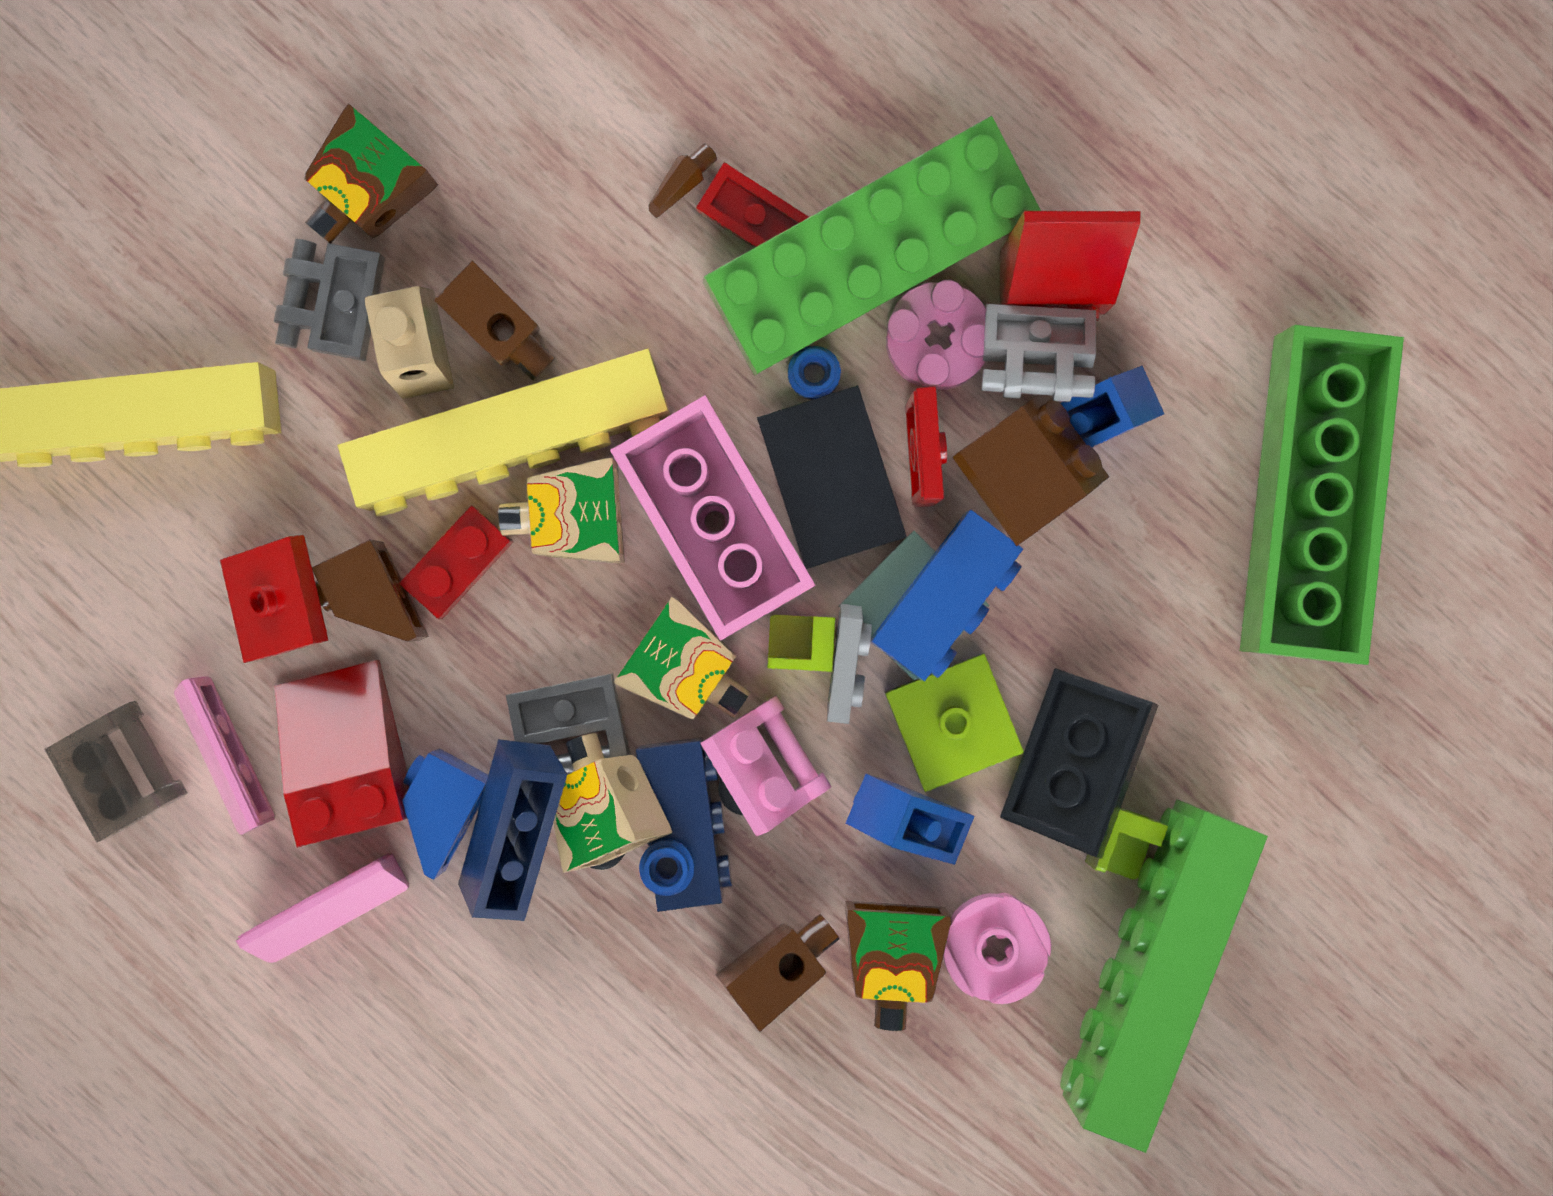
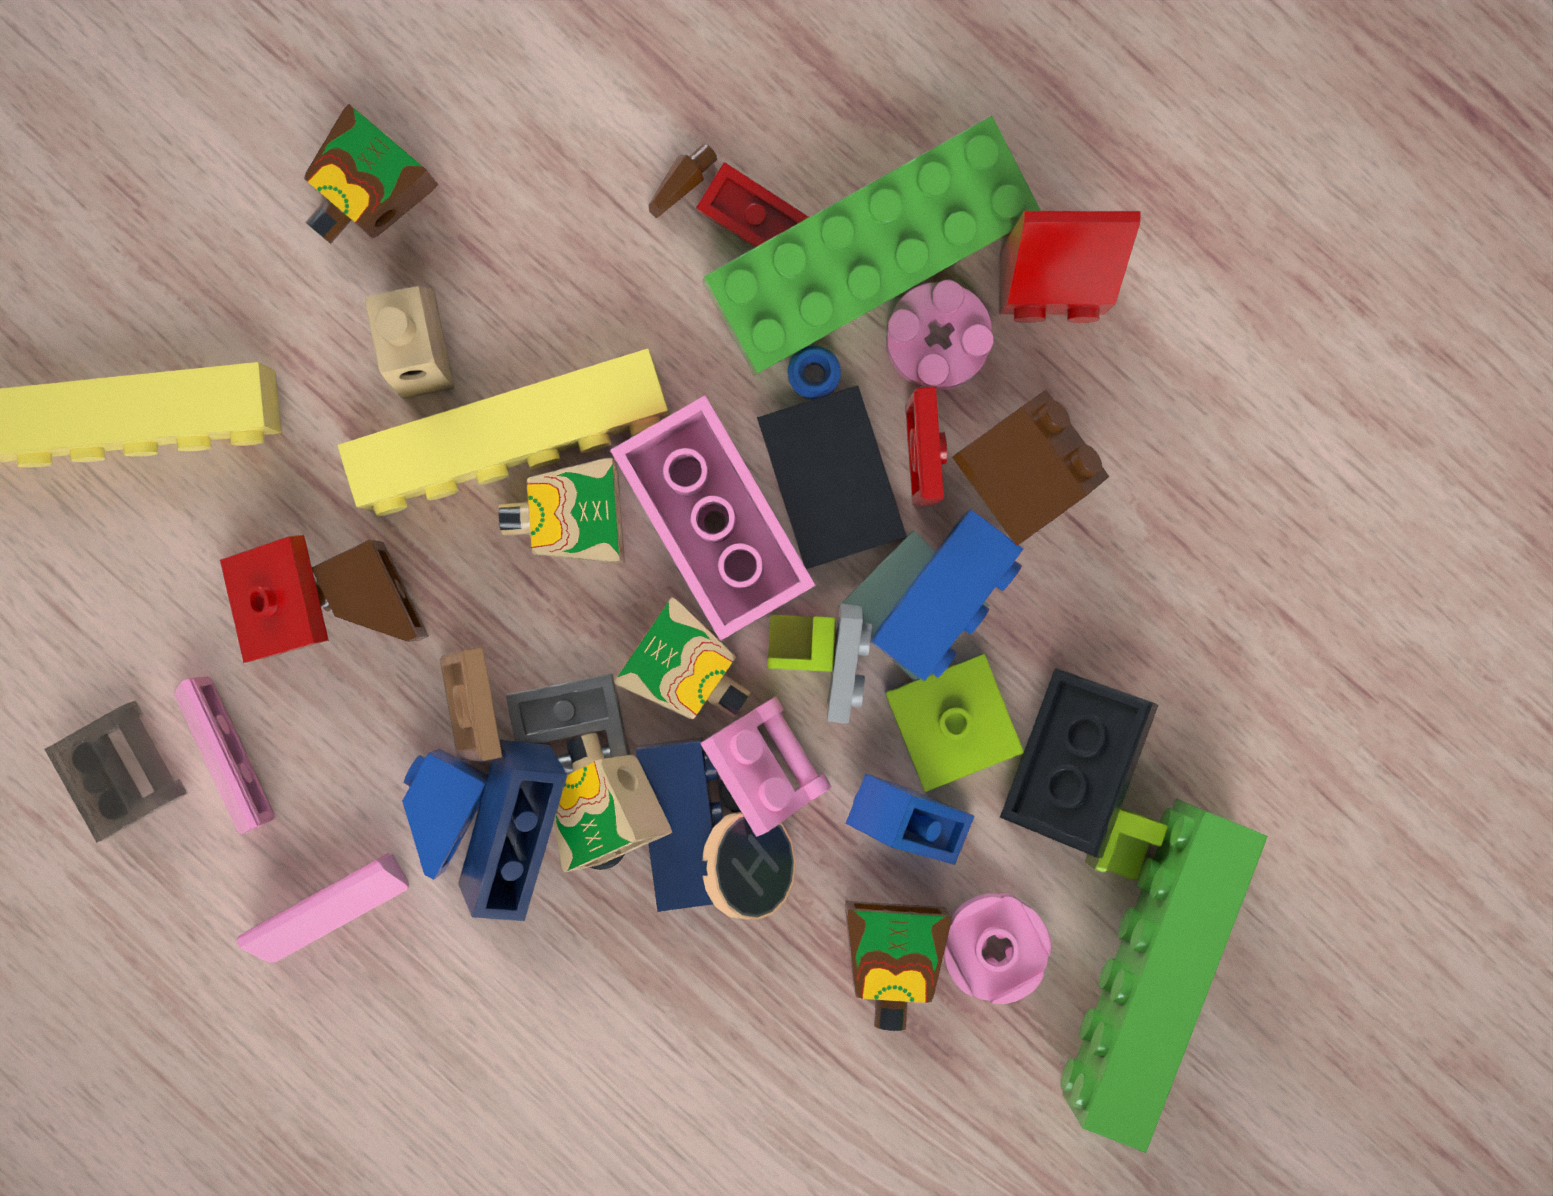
(339, 753): slope -> none
(340, 314): flat silver plate -> none
(456, 562): red plate -> none
(470, 705): none -> medium nougat tile
(478, 304): reddish brown torso -> none
(654, 879): blue plate -> none
(745, 872): none -> black tile
(755, 974): reddish brown torso -> none
(1044, 338): light grey plate -> none
(1116, 407): blue slope -> none
(1321, 494): bright green brick -> none

